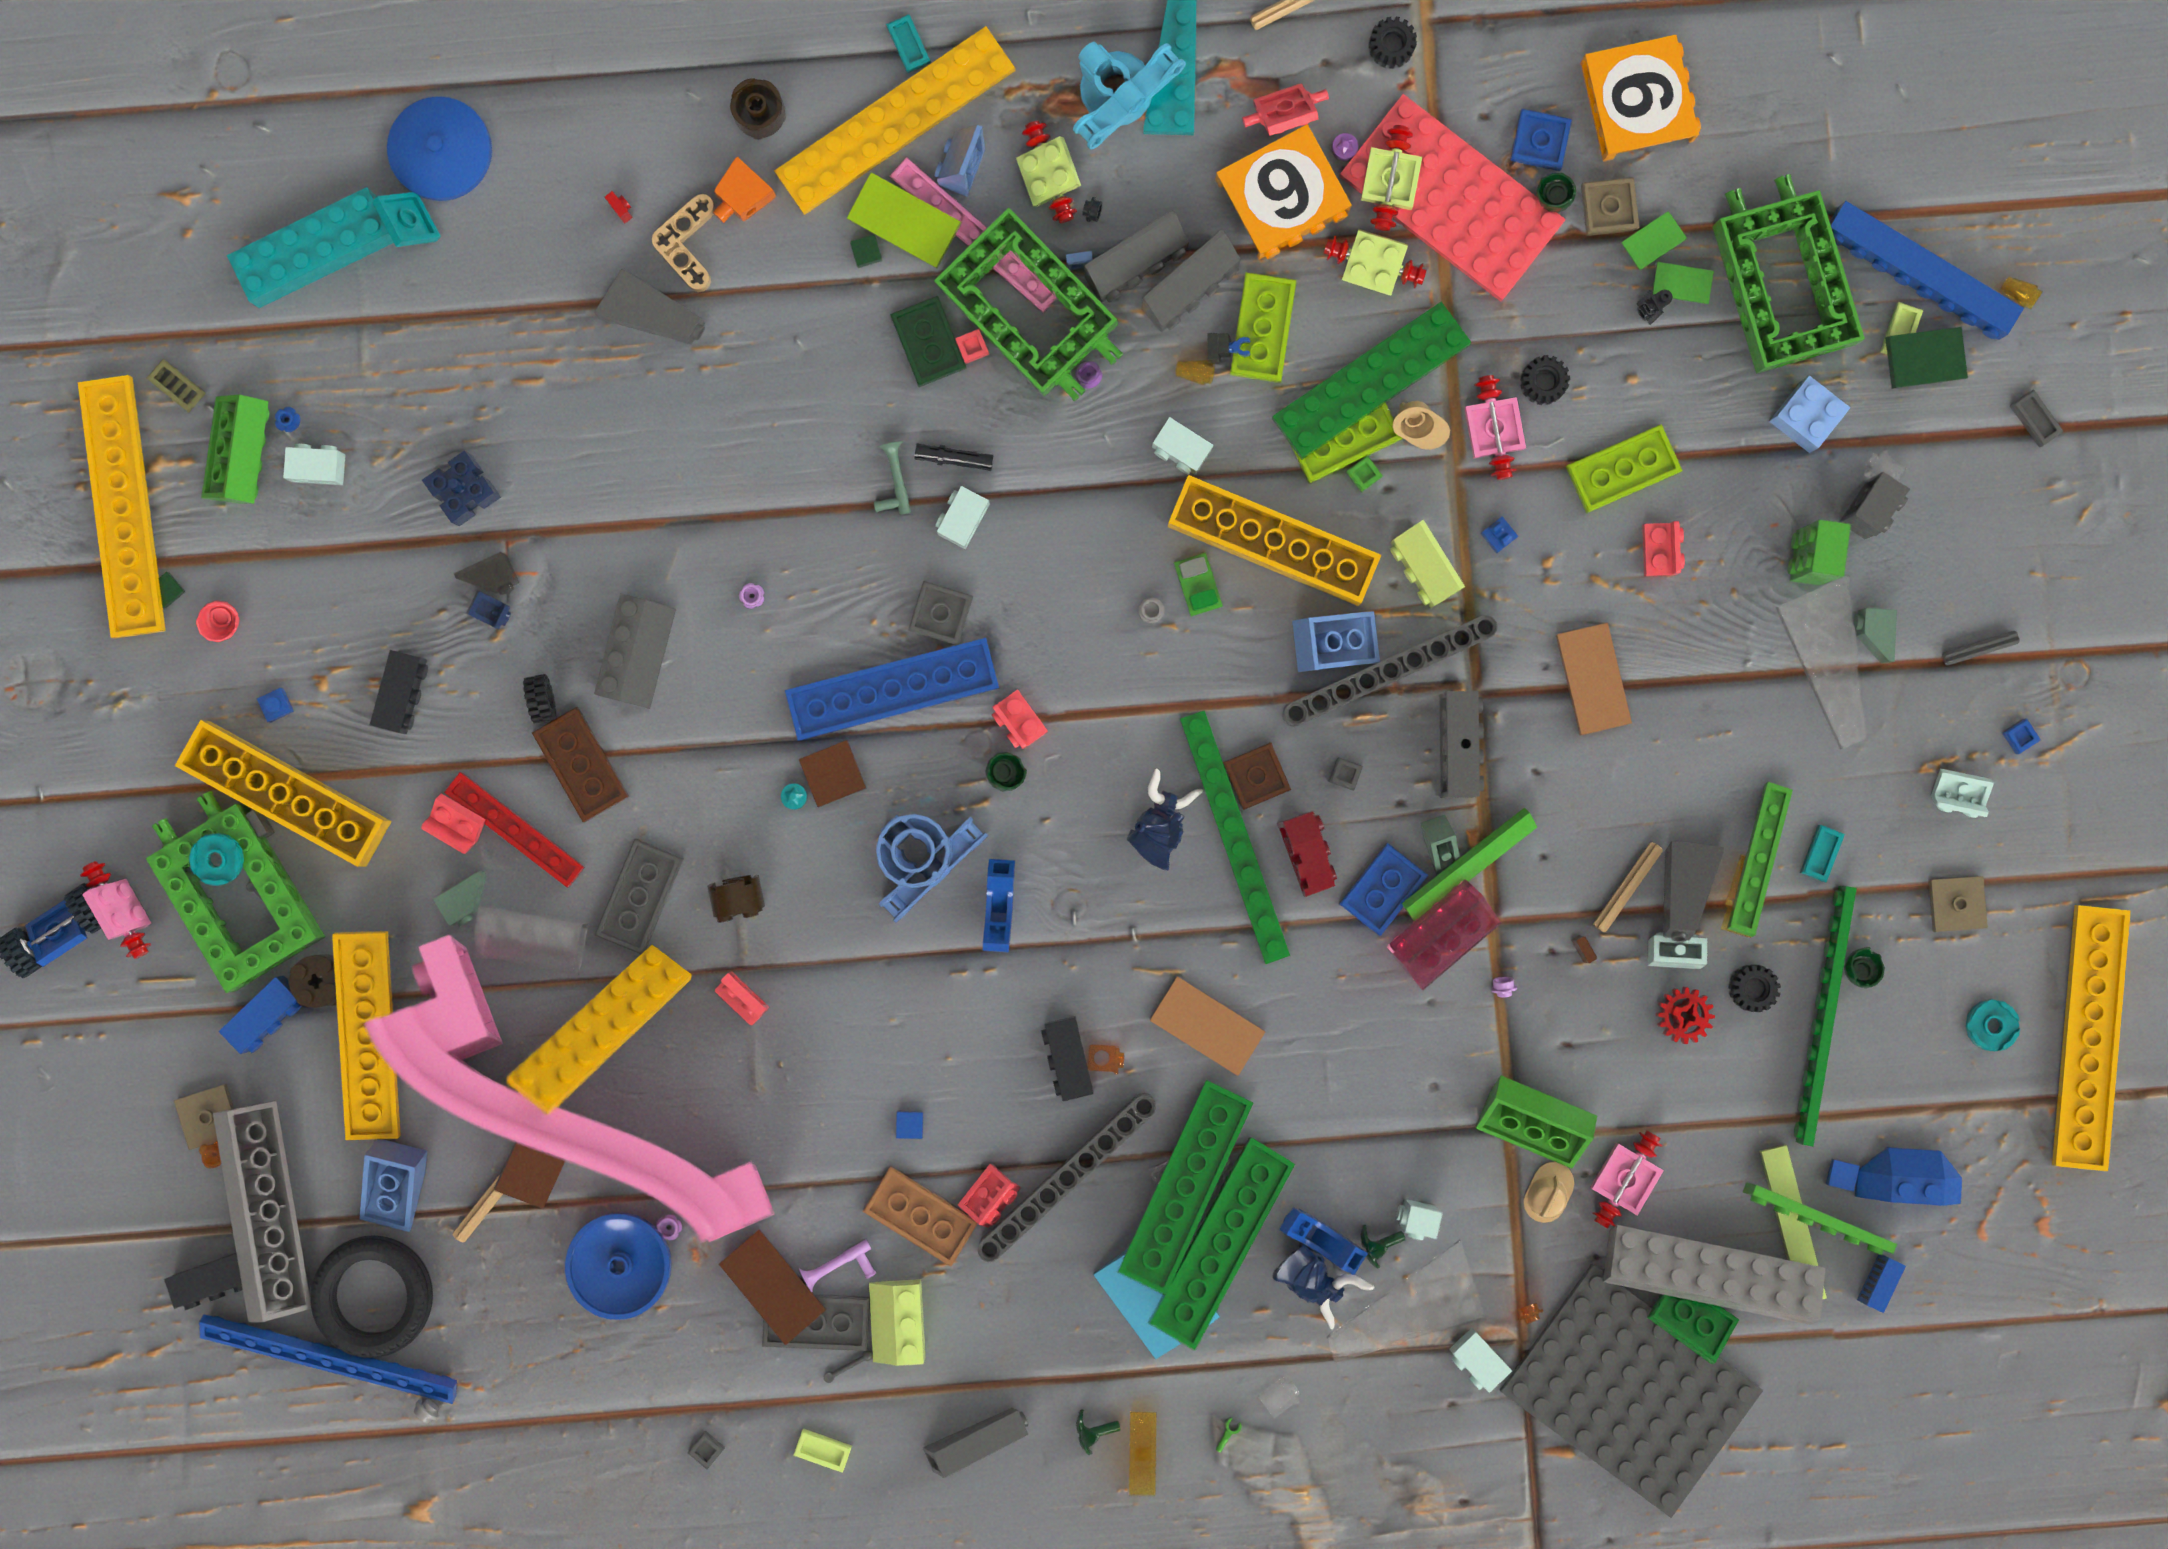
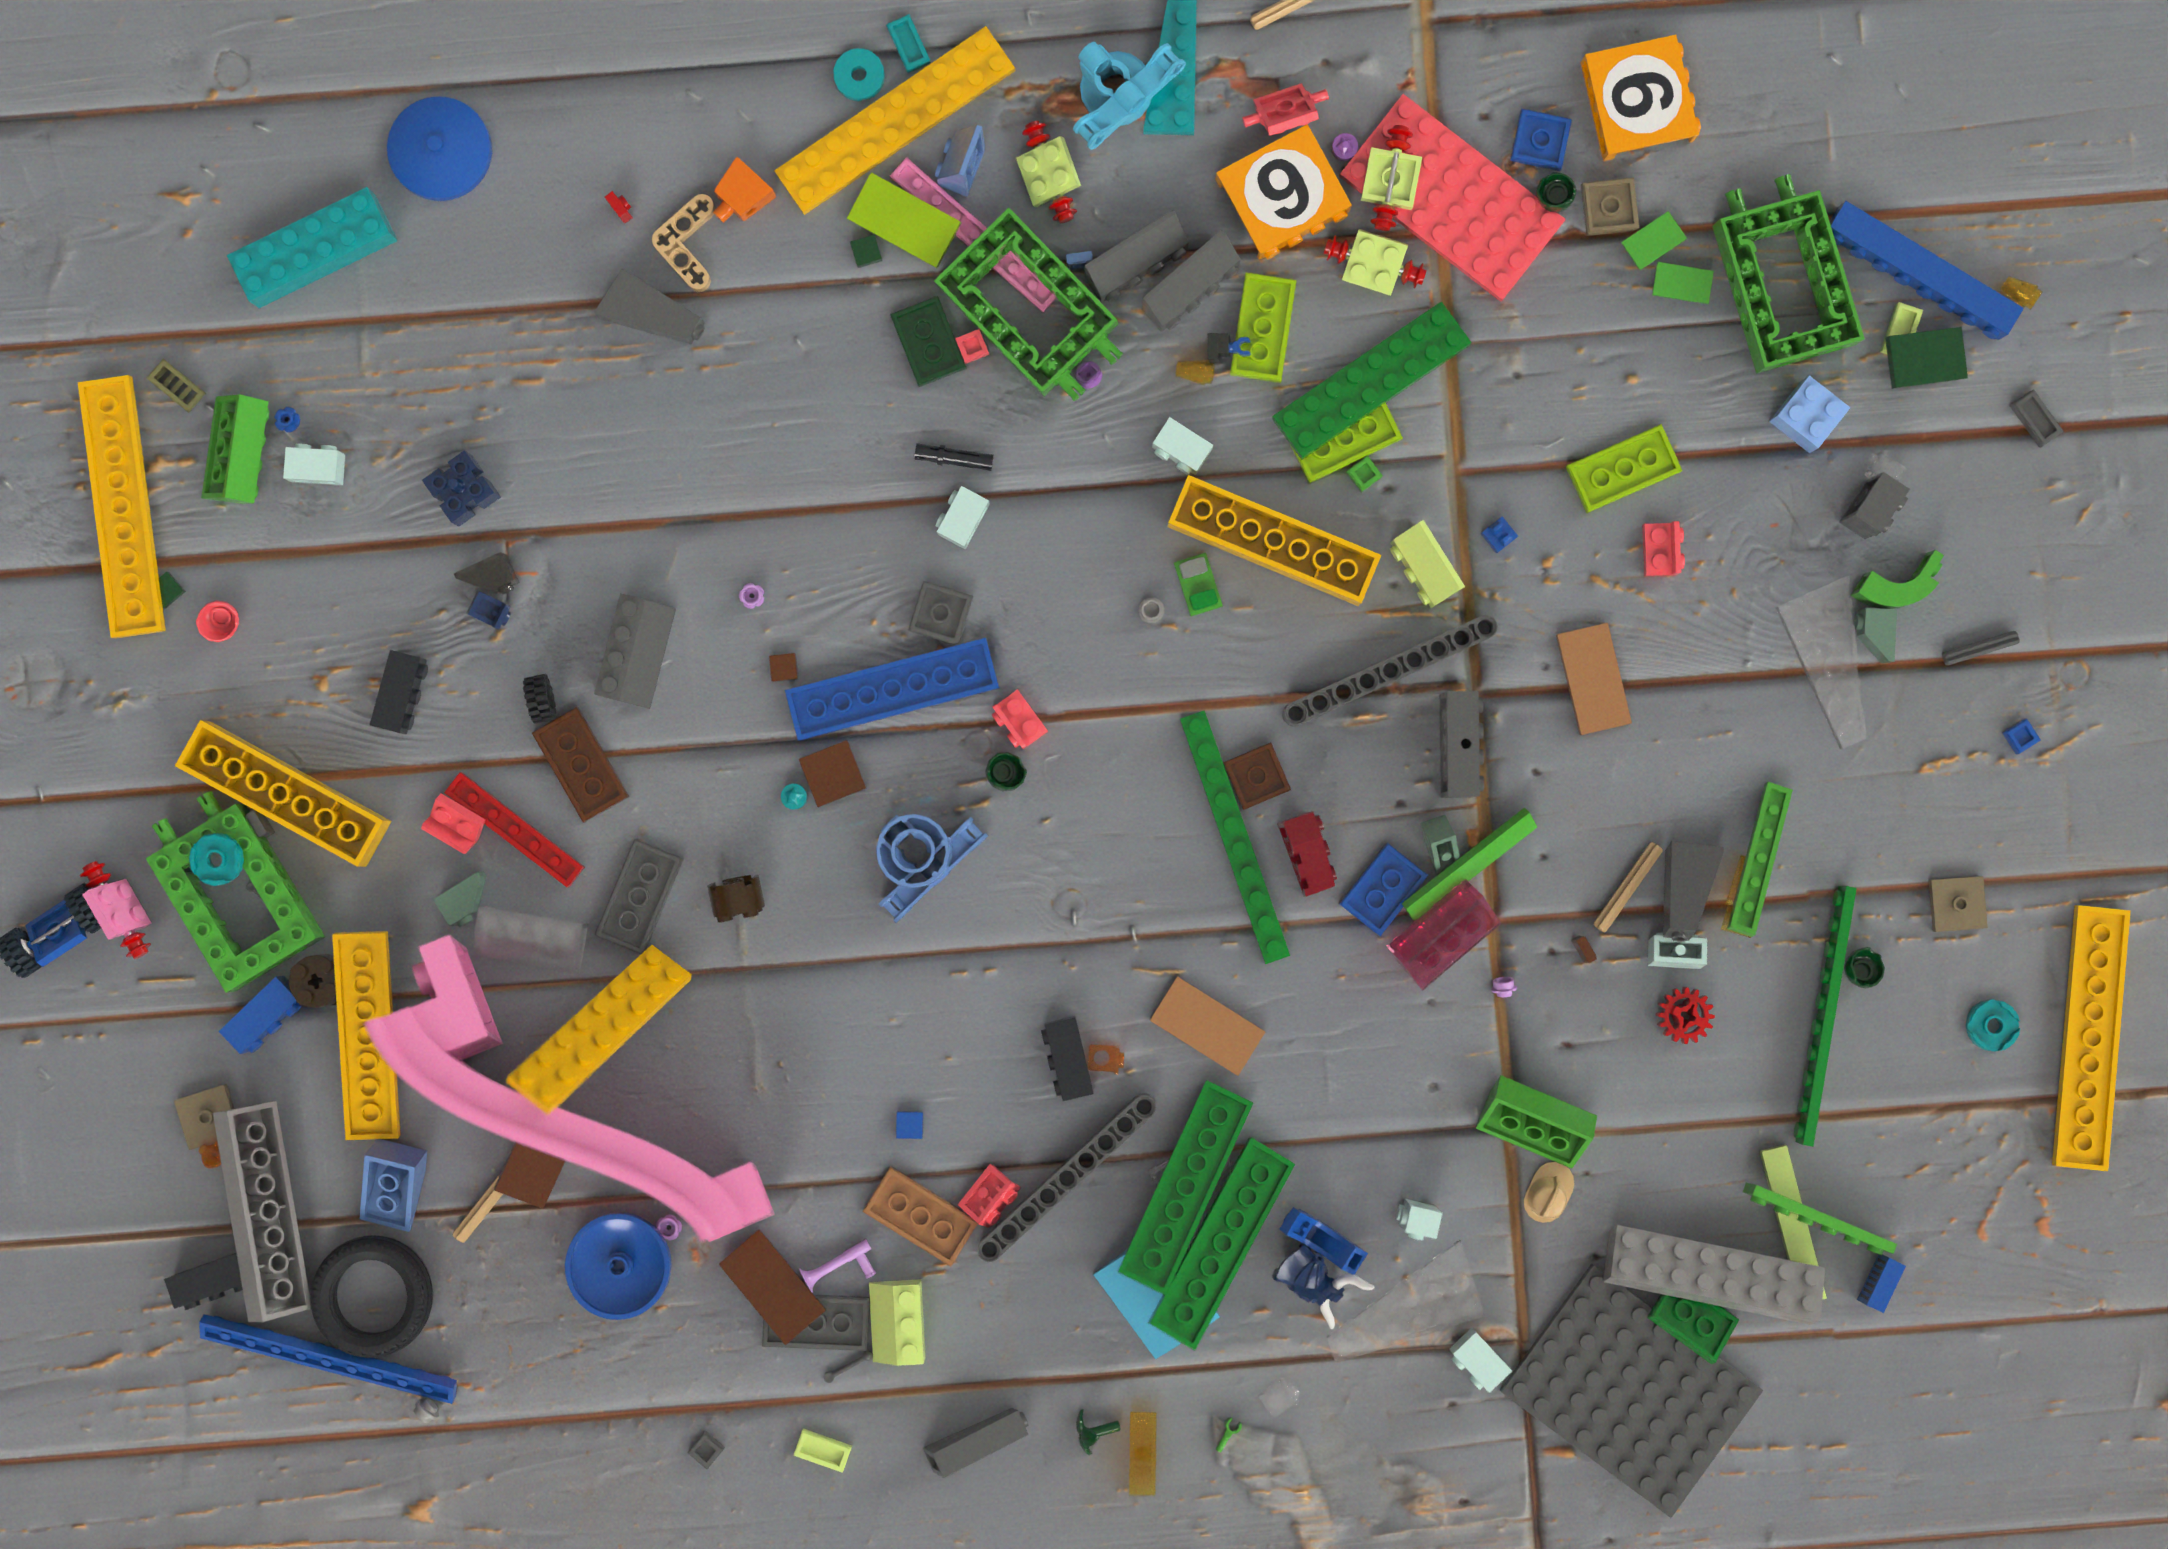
(275, 705): blue plate -> none
(406, 219): teal plate -> none
(741, 998): coral bracket -> none
(766, 96): dark brown brick -> none
(783, 667): none -> reddish brown tile
(854, 60): none -> teal tile
(901, 500): sand green piece -> none
(999, 905): blue arch -> none
(1092, 209): black plate -> none
(1160, 828): dark blue helmet -> none
(1336, 641): medium blue slope -> none
(1346, 774): dark grey tile -> none
(1378, 1248): dark green plant -> none
(1392, 27): black tyre -> none
(1420, 425): tan piece -> none
(1495, 427): bright pink plate -> none
(1529, 1313): clear orange plate -> none
(1556, 369): black tyre -> none
(1627, 1179): bright pink plate -> none
(1651, 306): black hinge -> none
(1770, 988): black tyre -> none
(1819, 552): bright green brick -> none
(1822, 853): teal tile -> none
(1842, 1175): blue tile -> none
(1883, 594): none -> bright green arch
(1910, 1178): blue wedge -> none
(1962, 793): light aqua bracket -> none

